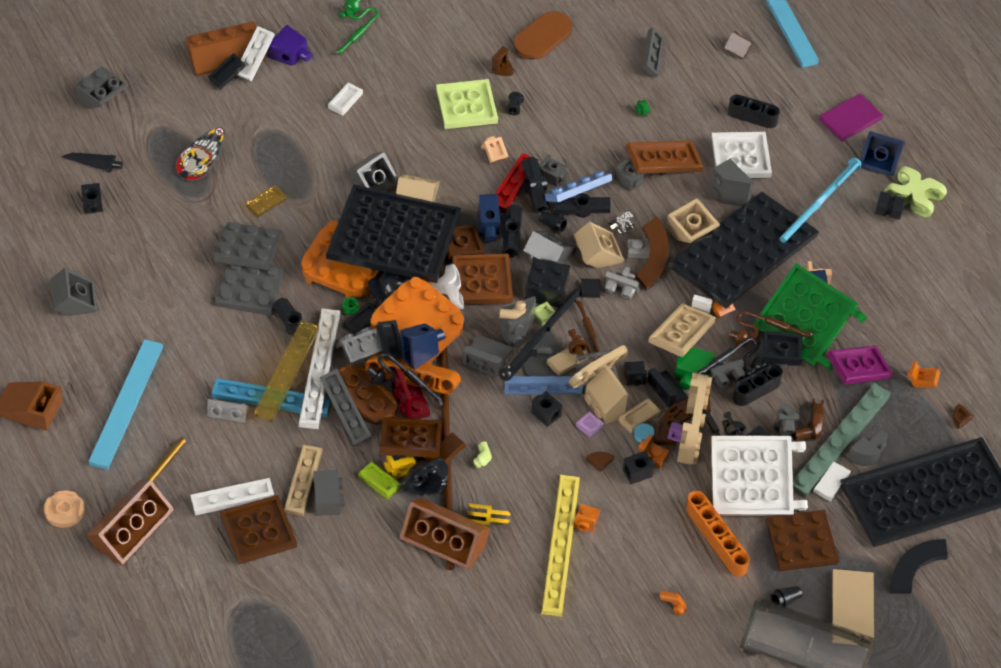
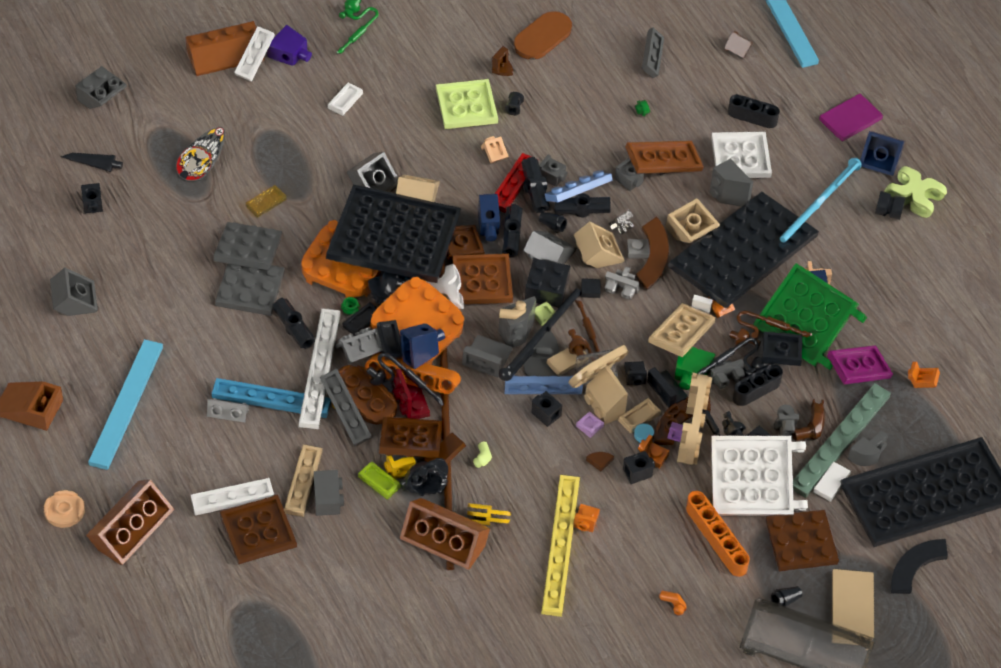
(166, 460): pearl gold bar -> none
(226, 71): black tile -> none
(286, 371): clear yellow tile -> none
(961, 416): reddish brown tile -> none

